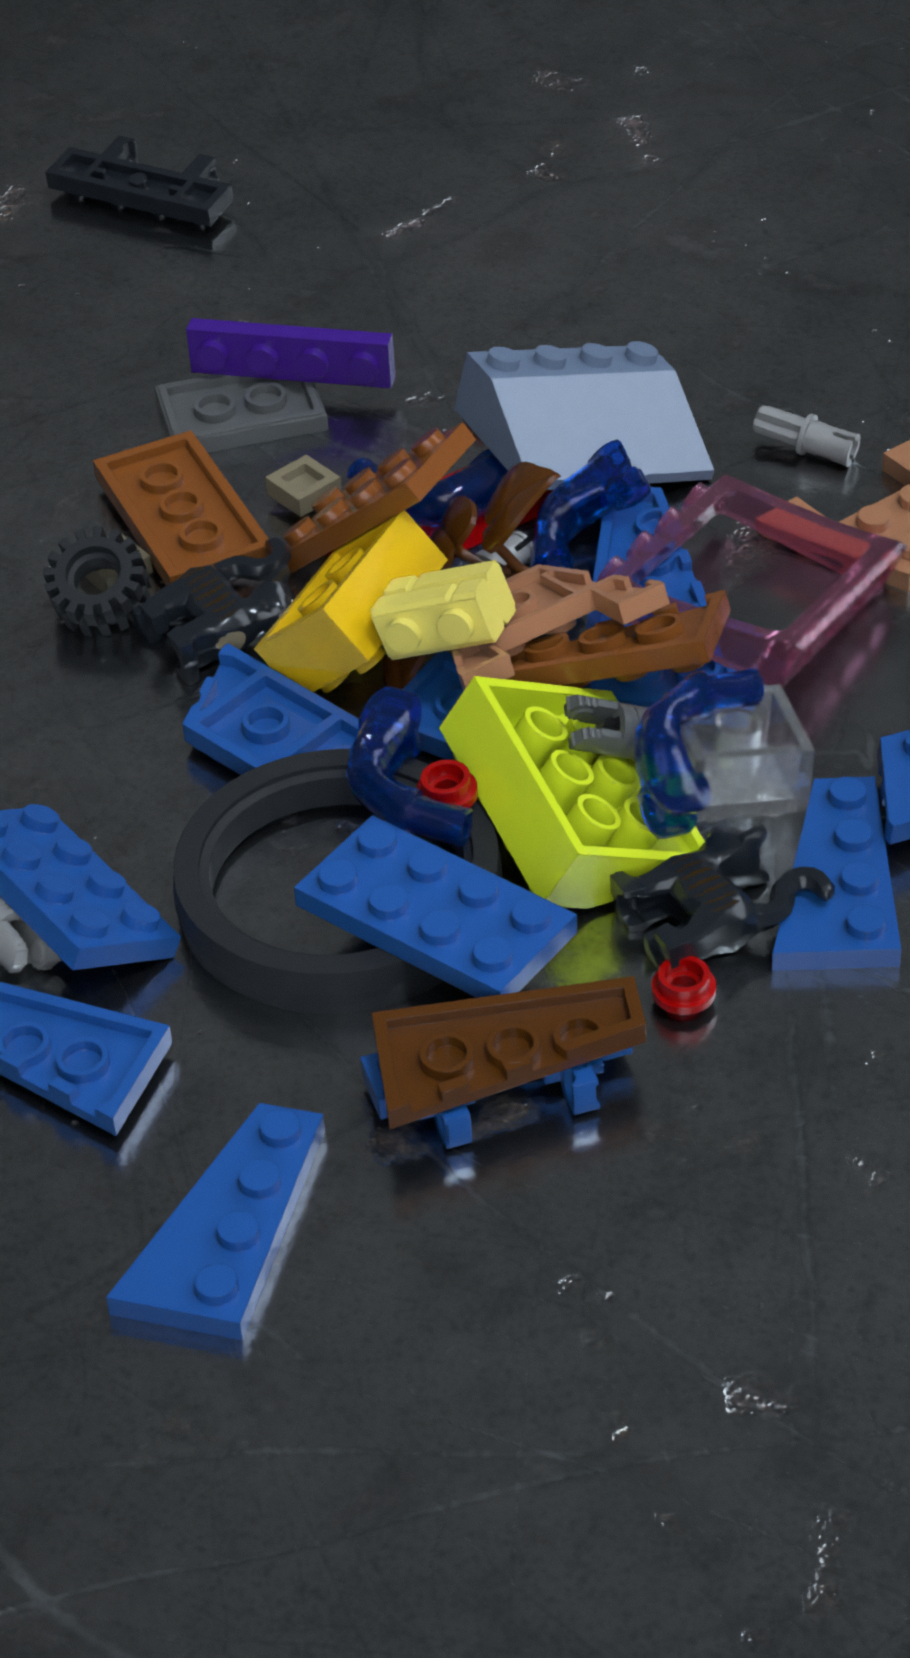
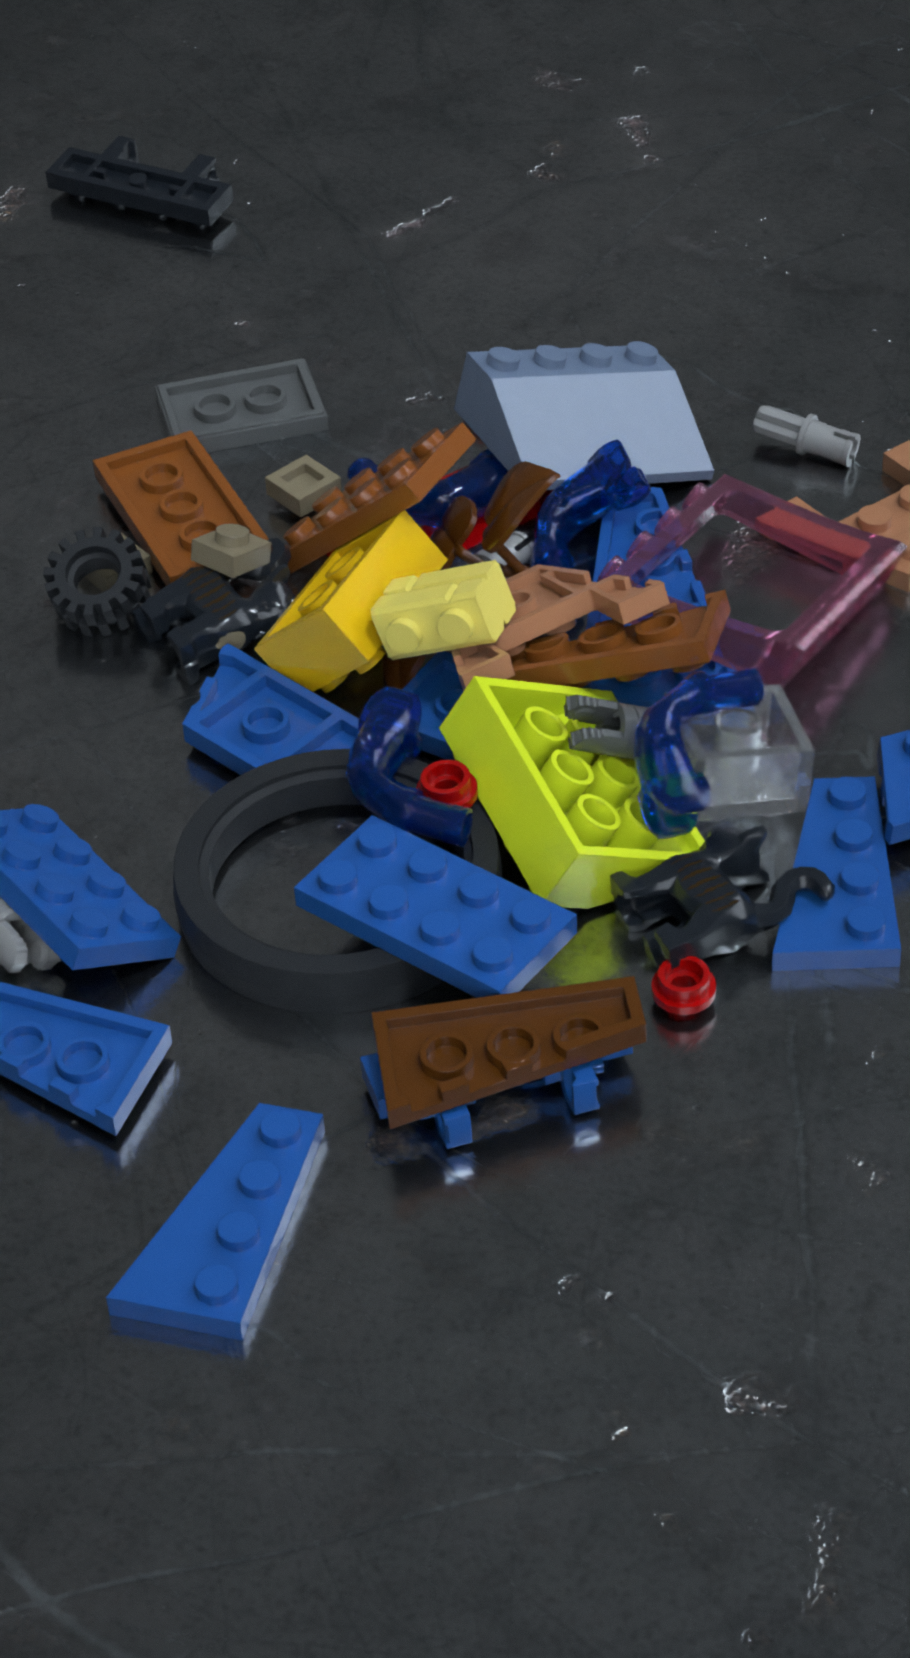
(231, 550): none -> dark tan plate
(291, 353): dark purple plate -> none

